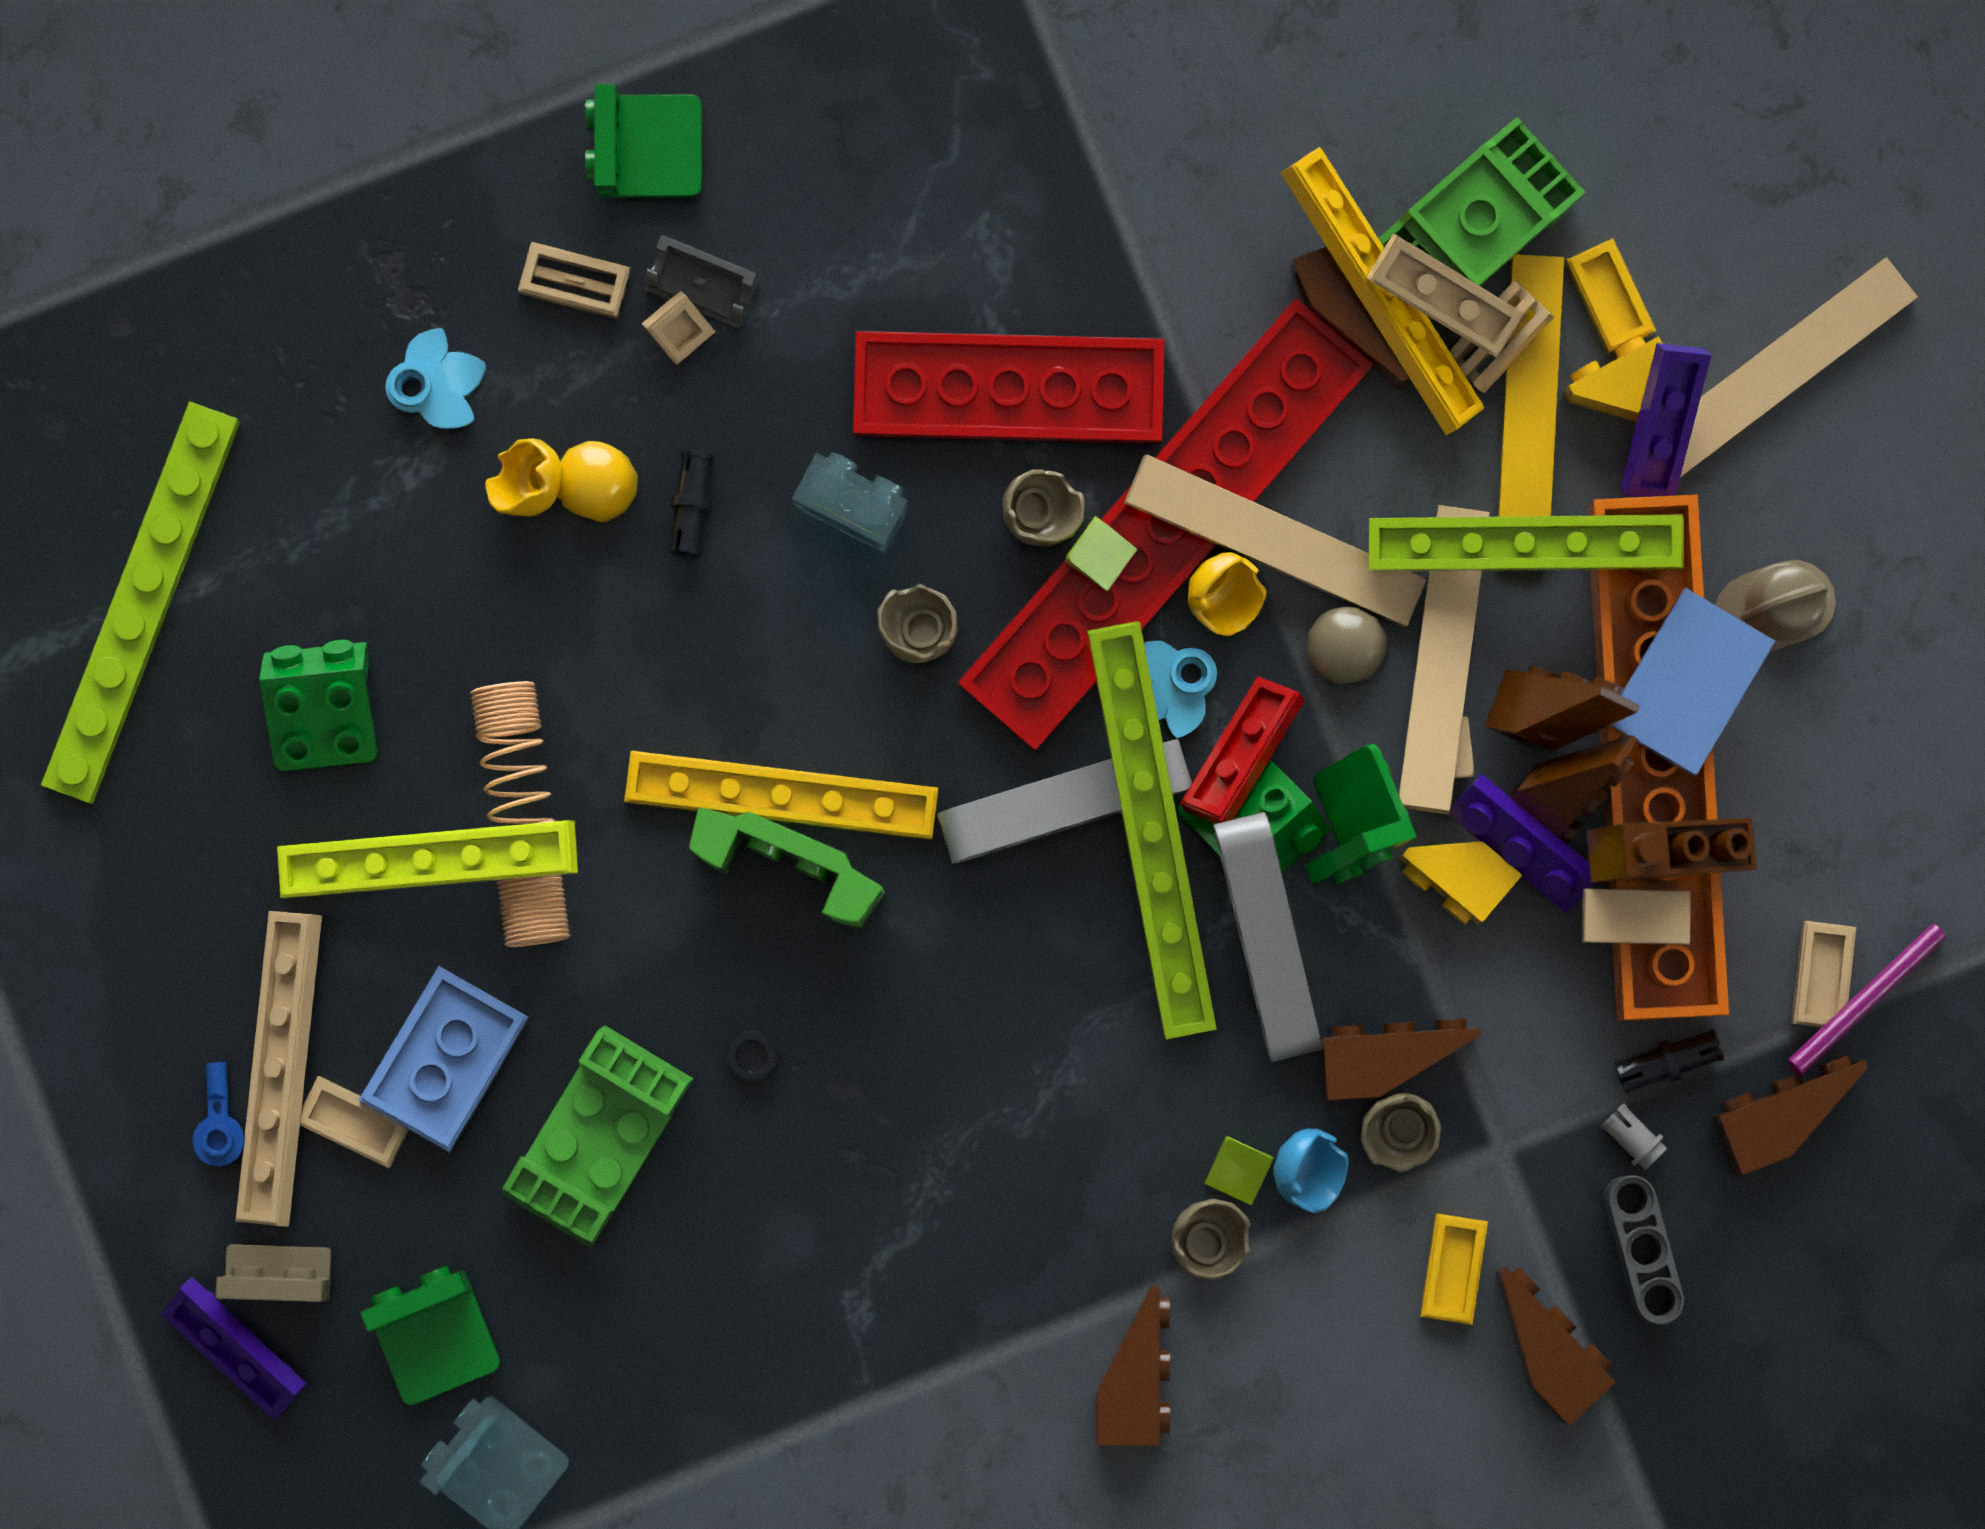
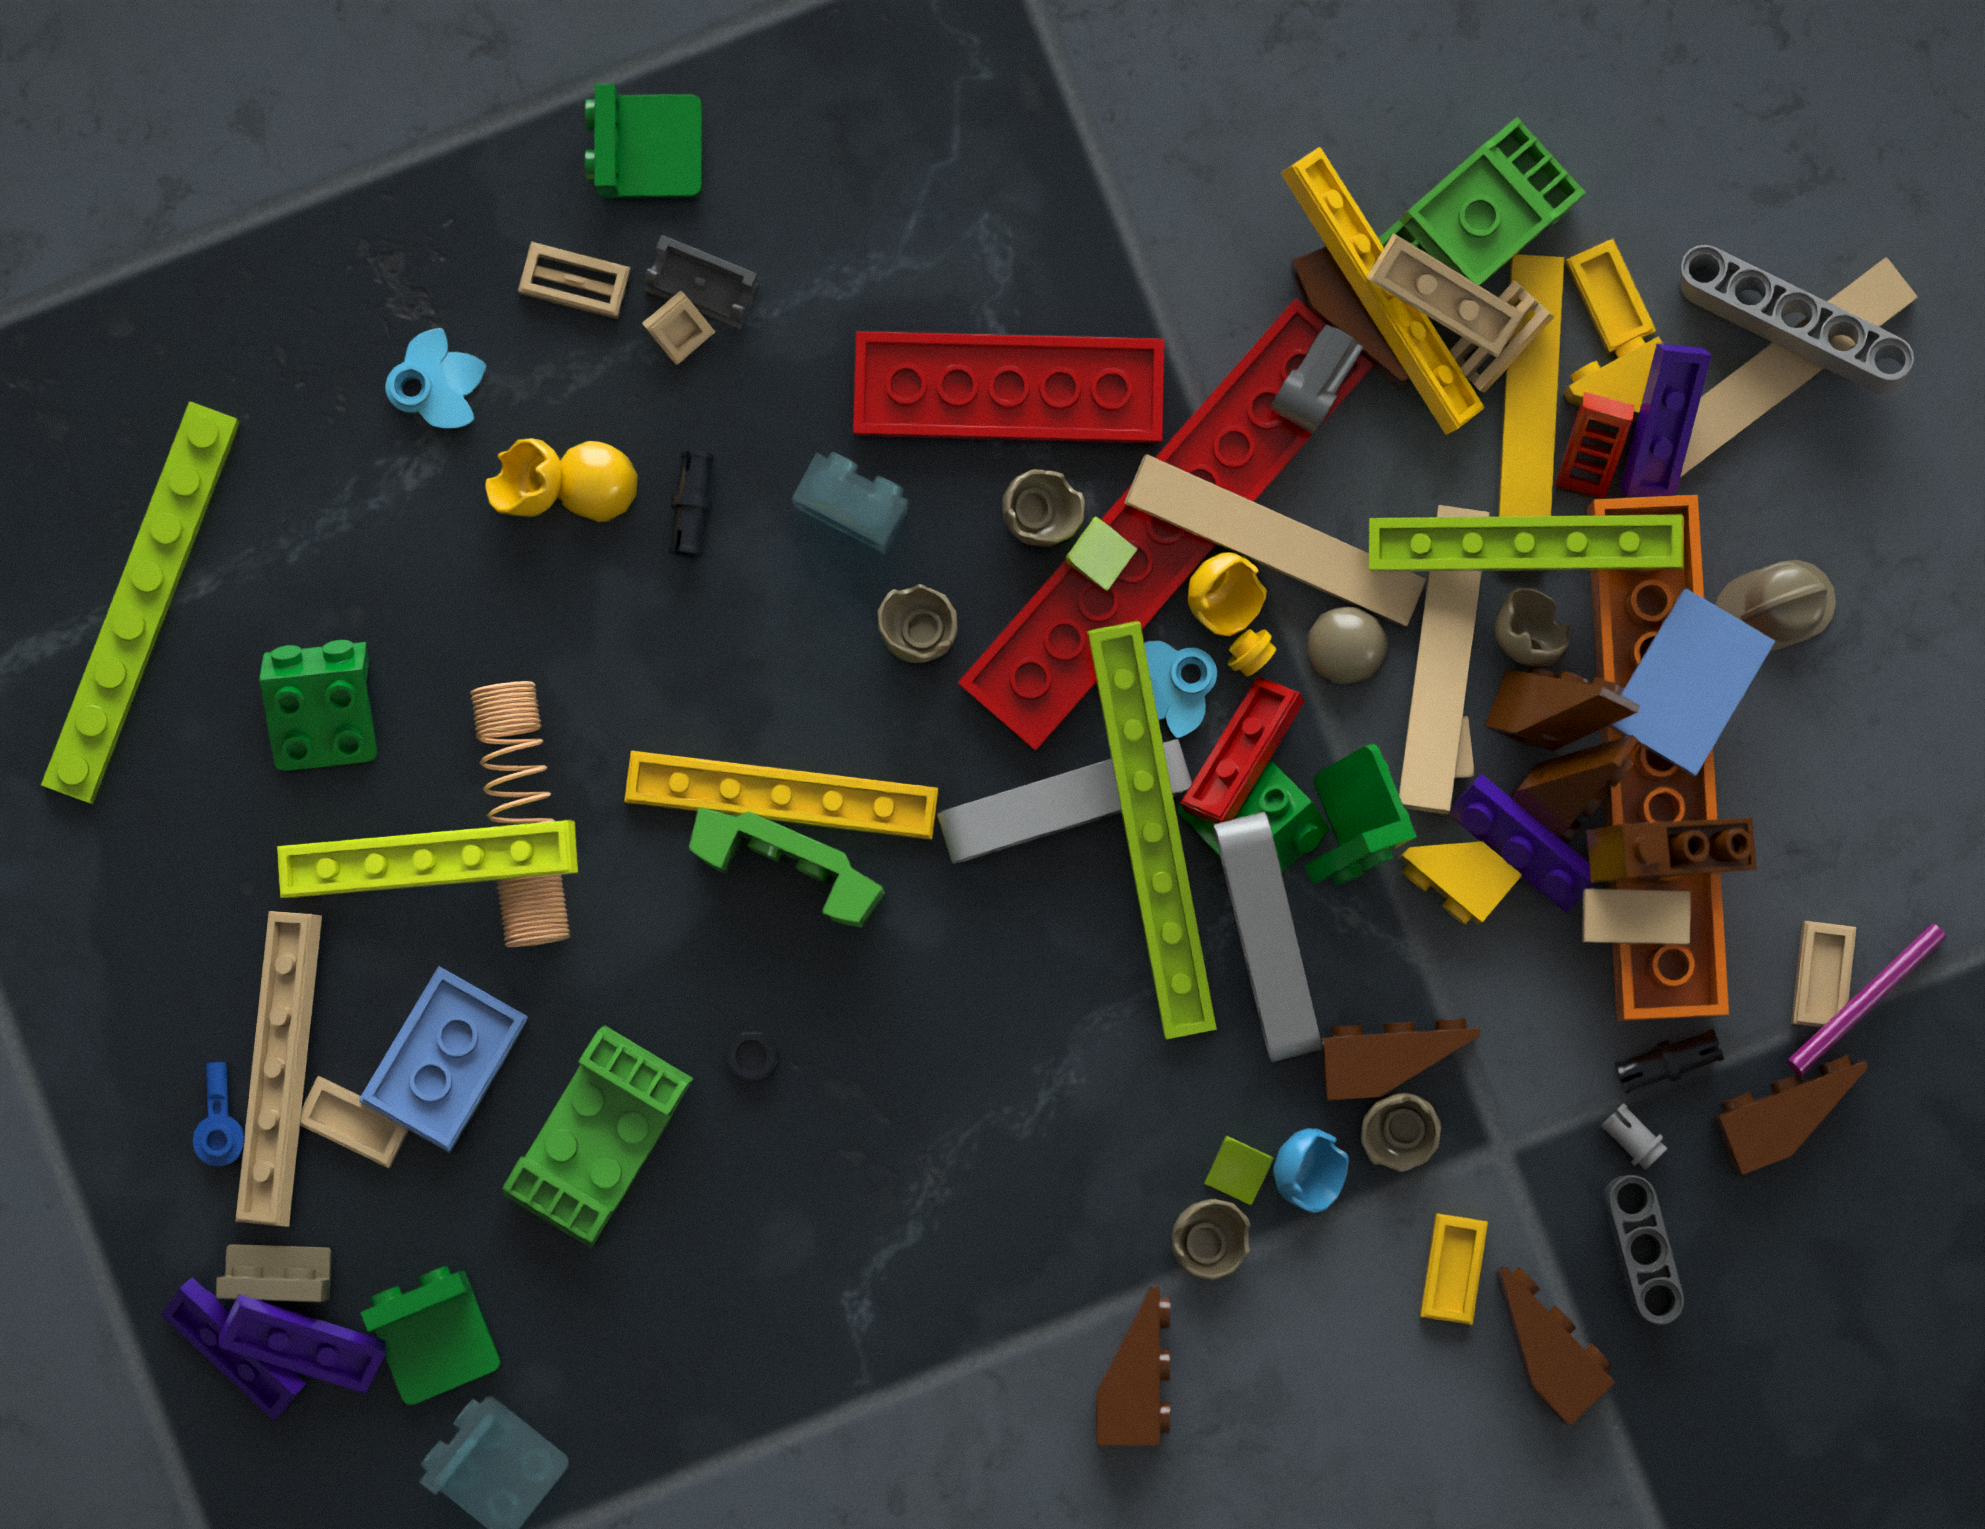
(302, 1343): none -> dark purple plate
(1251, 651): none -> yellow plate
(1312, 388): none -> dark grey piece
(1528, 629): none -> dark tan hair
(1605, 412): none -> red slope
(1784, 298): none -> light grey beam

